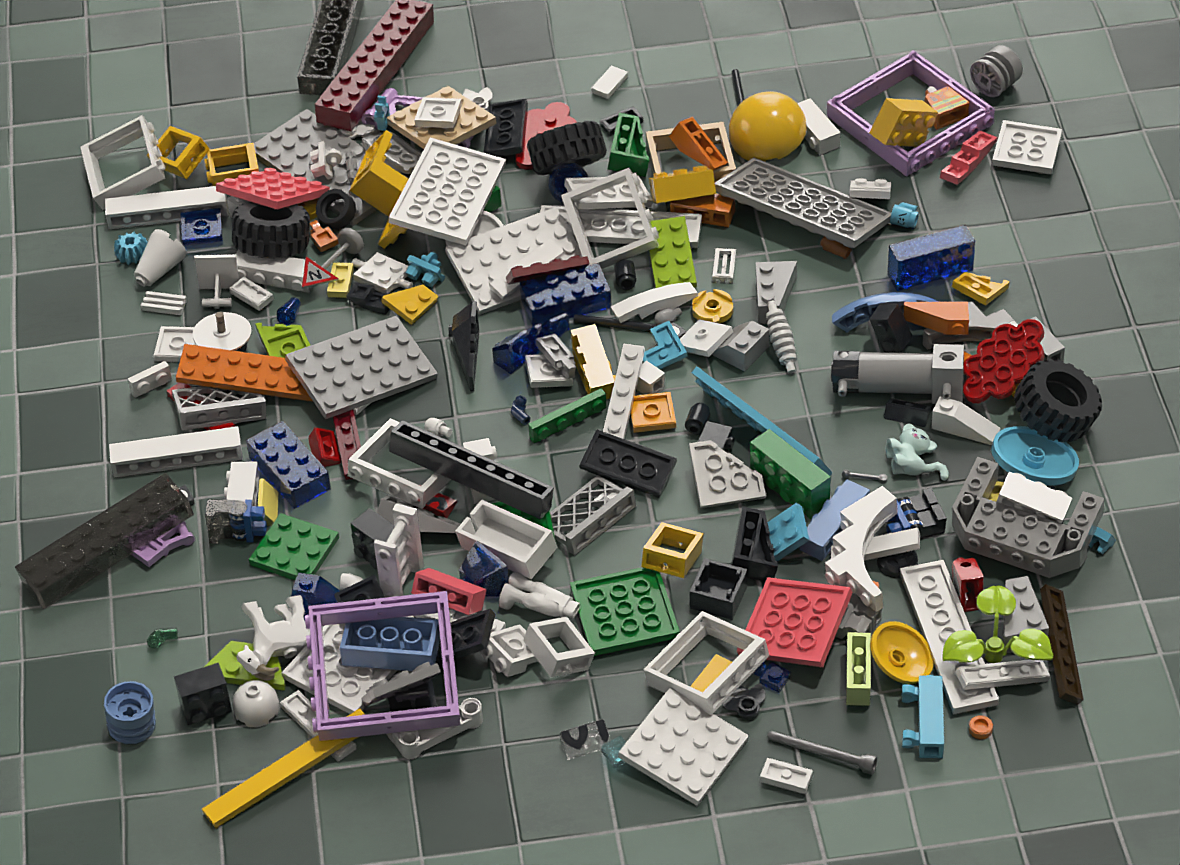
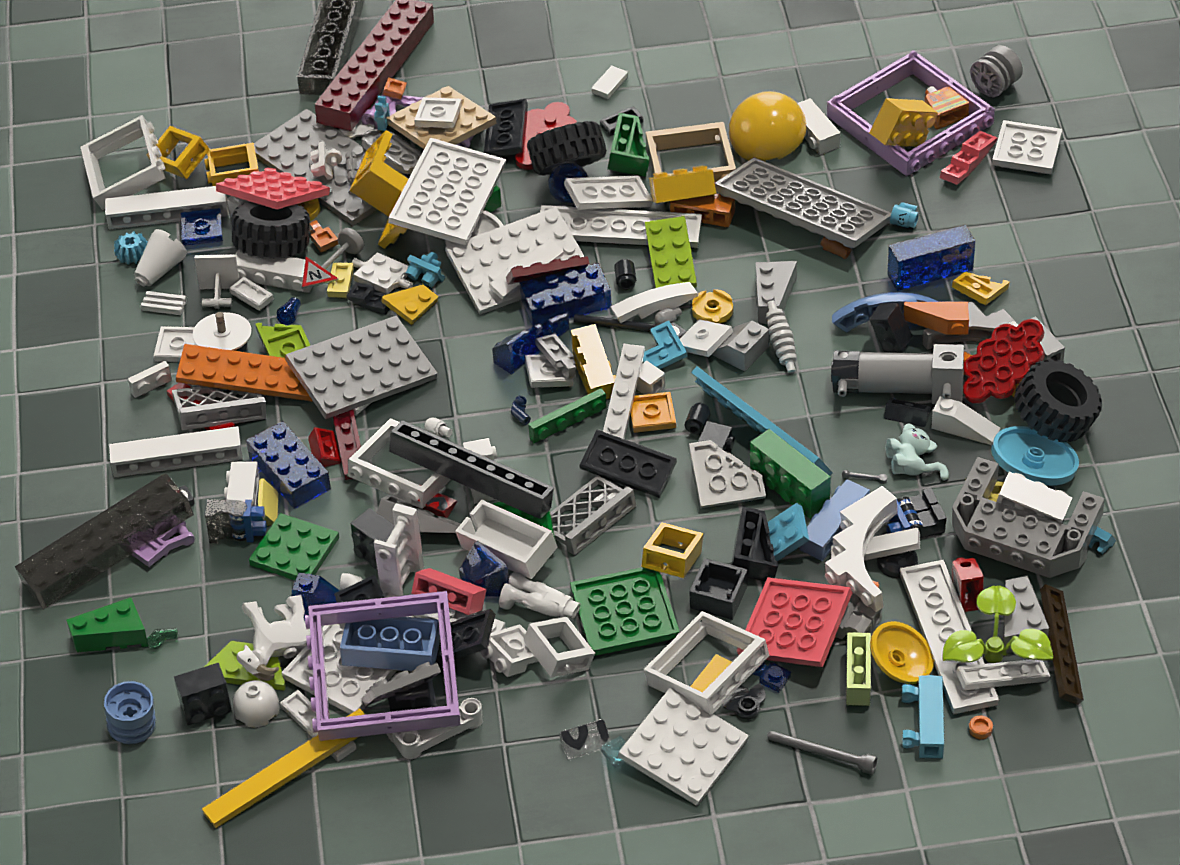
(107, 627): none -> green wedge
(324, 203): black tyre -> none
(394, 88): none -> orange tile
(466, 339): black wedge -> none
(481, 98): white plate -> none
(645, 215): white window -> none
(696, 144): orange slope -> none
(723, 276): white tile -> none
(737, 86): black bar -> none
(786, 776): white plate -> none
(867, 189): white plate -> none

